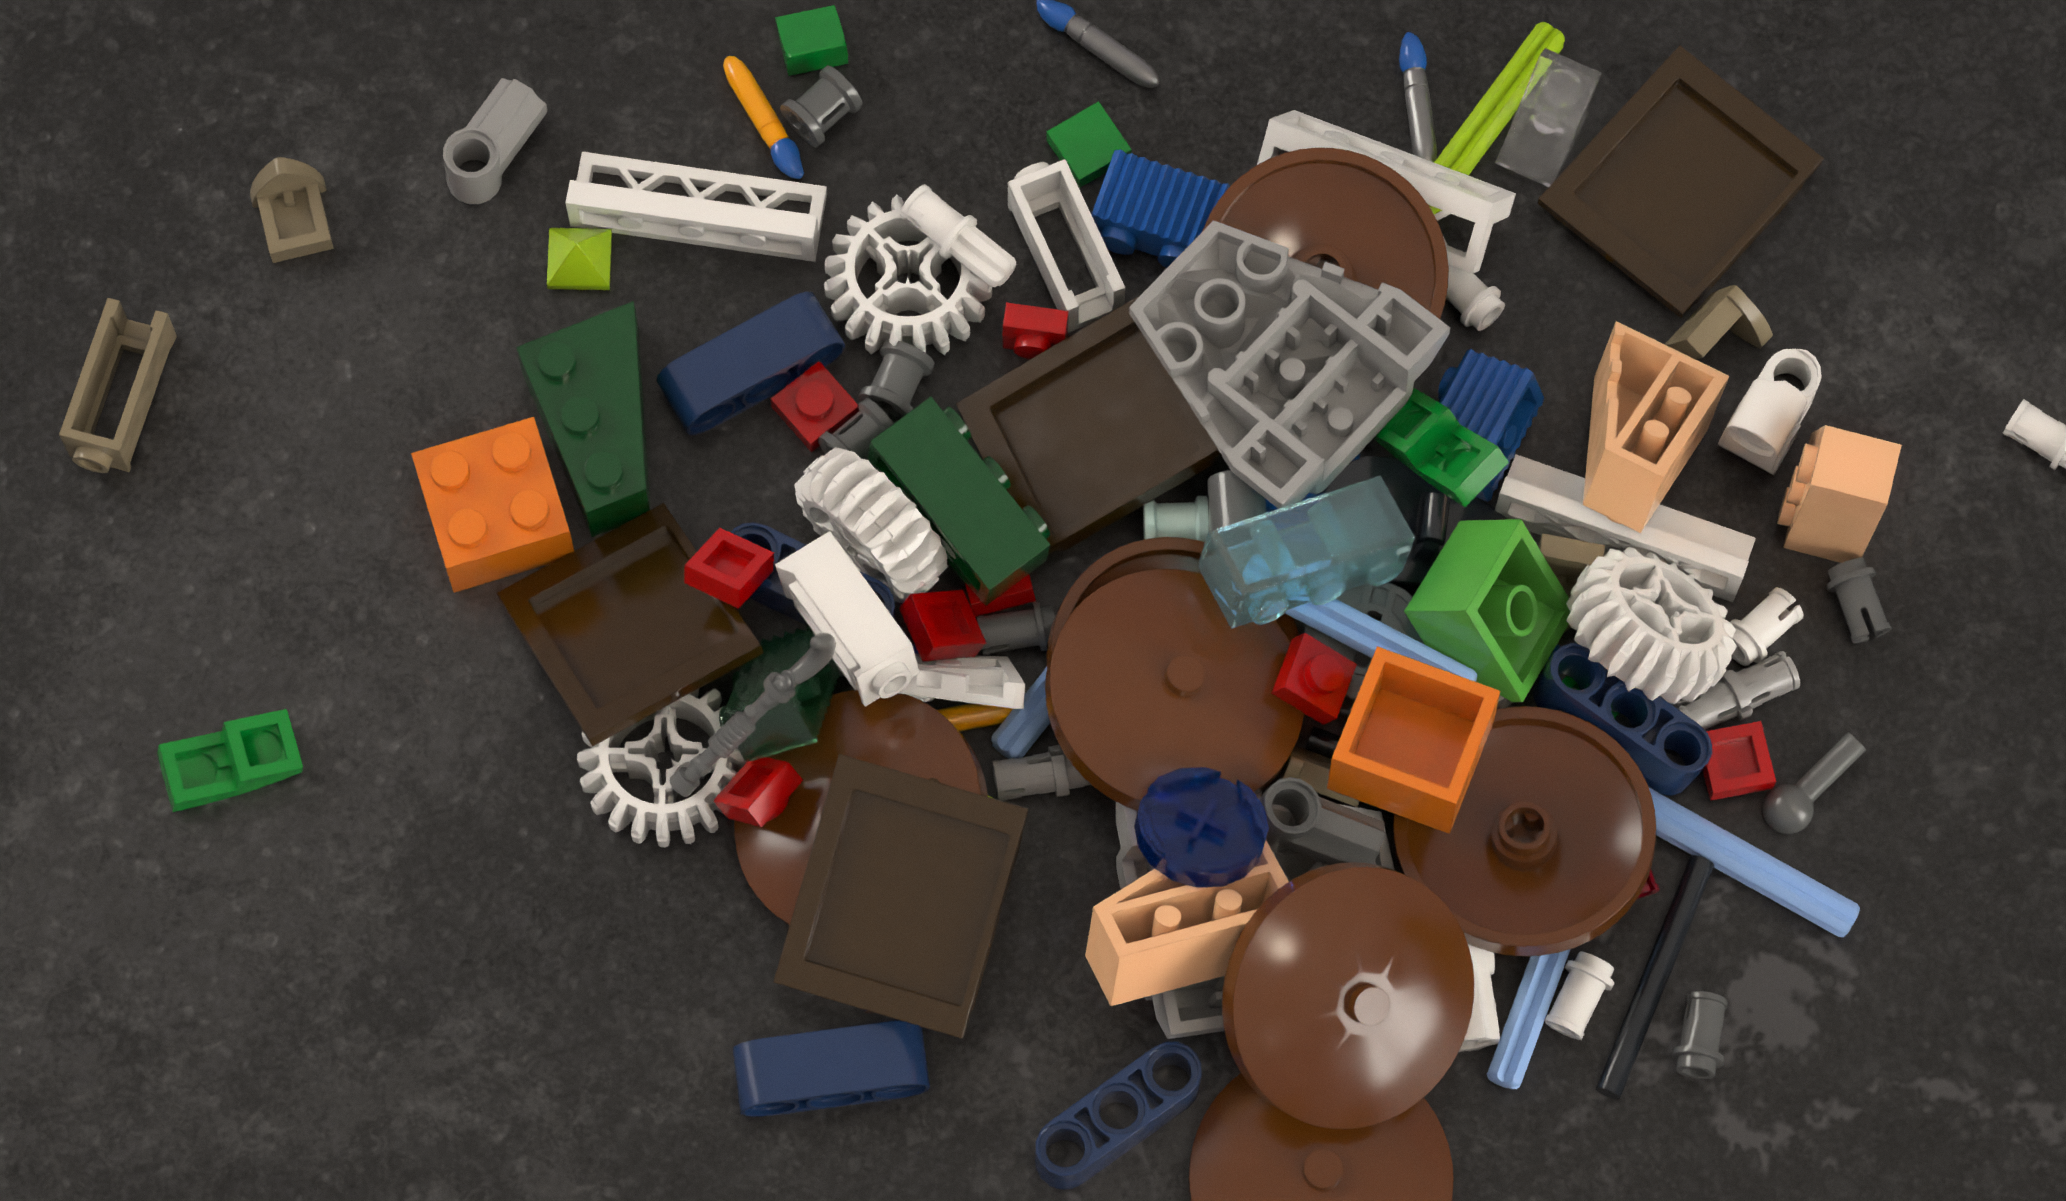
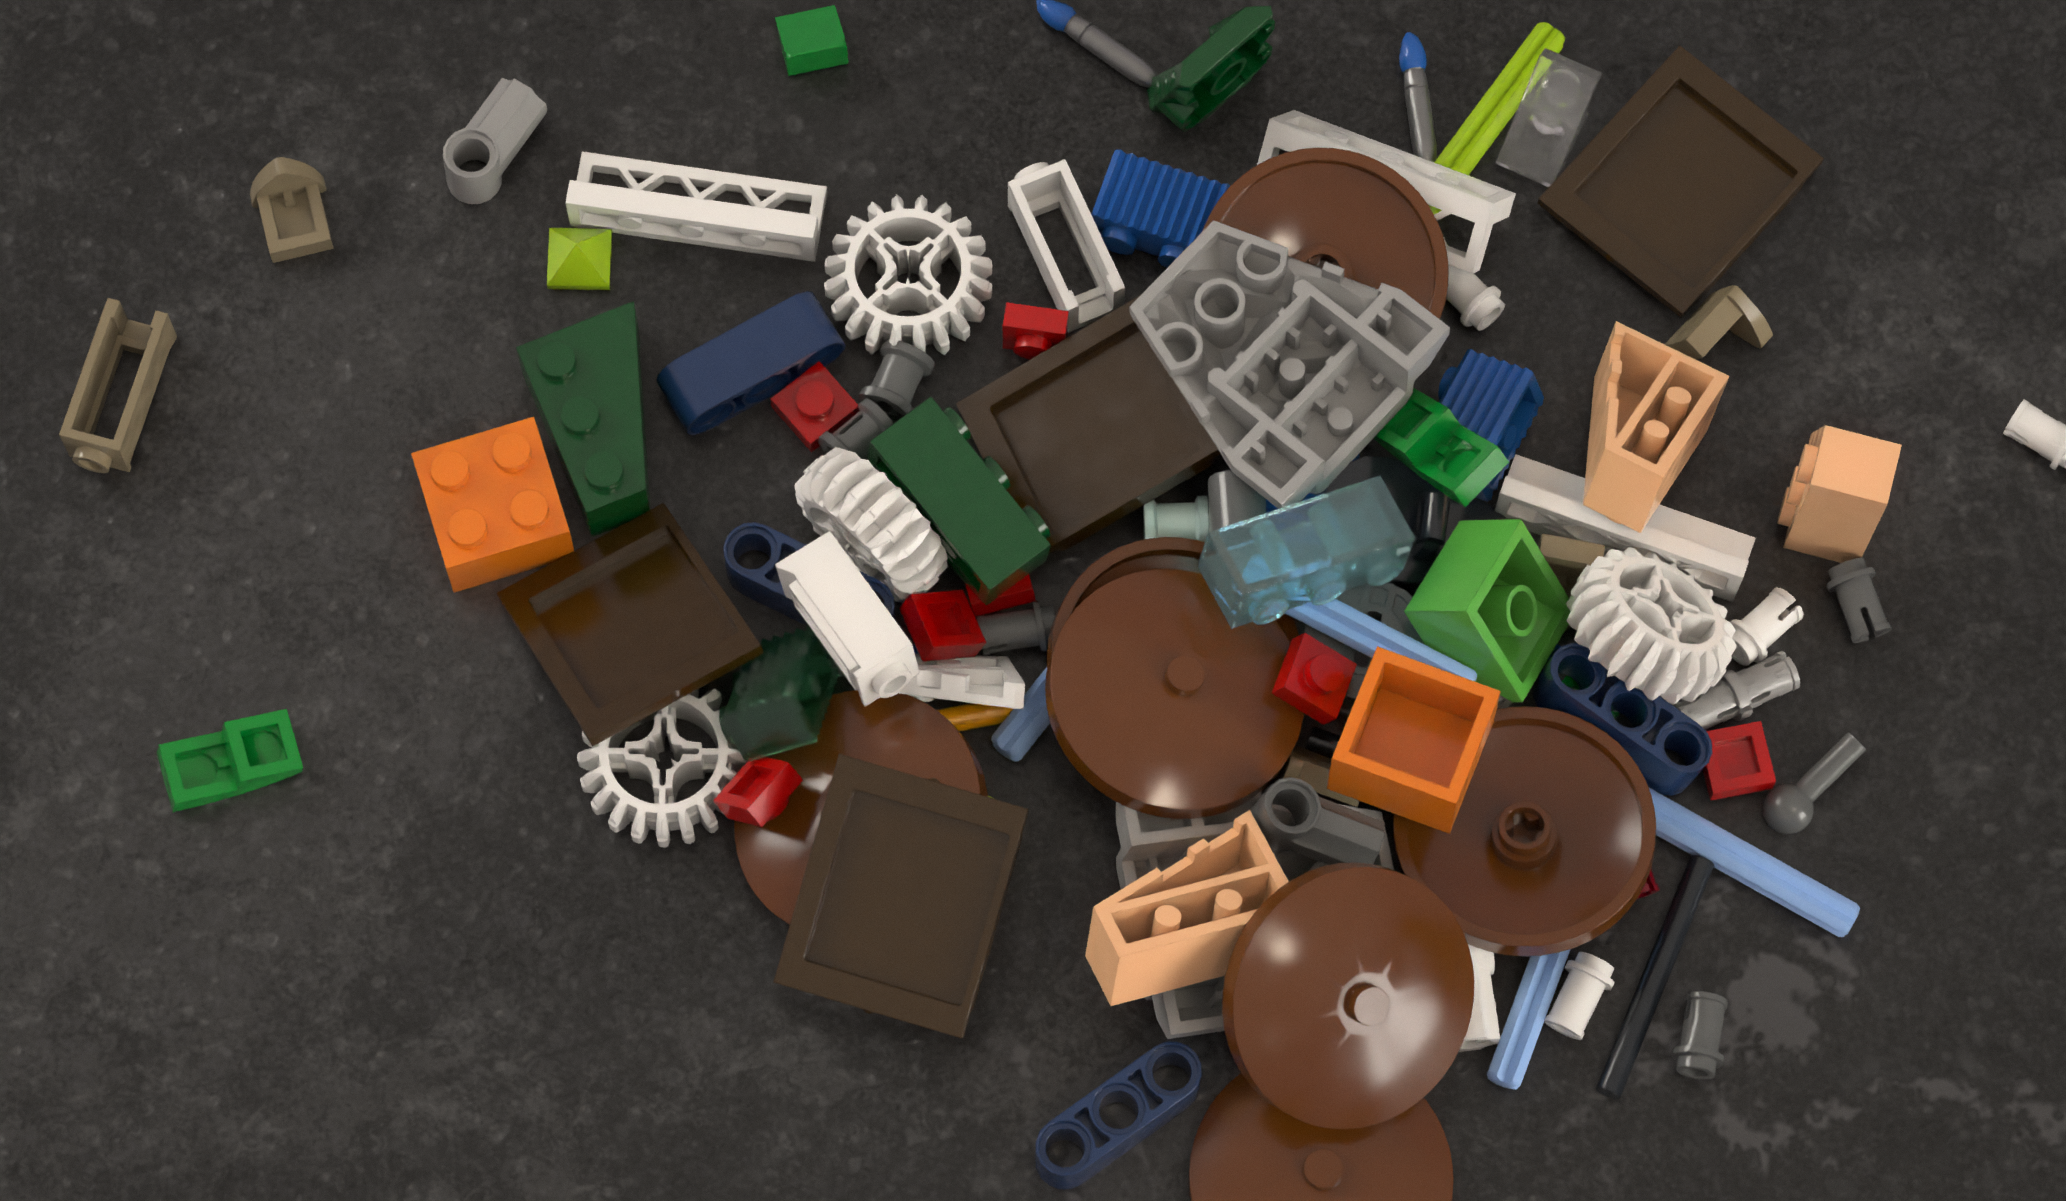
(729, 567): red plate -> none
(741, 725): dark grey piece -> none
(783, 150): light orange piece -> none
(821, 106): dark grey bush -> none
(830, 1068): dark blue beam -> none
(958, 236): white axle -> none
(1036, 775): light grey pin -> none
(1087, 143): green tile -> none
(1201, 827): clear blue tile -> none
(1215, 69): none -> dark green slope
(1772, 410): white piece -> none

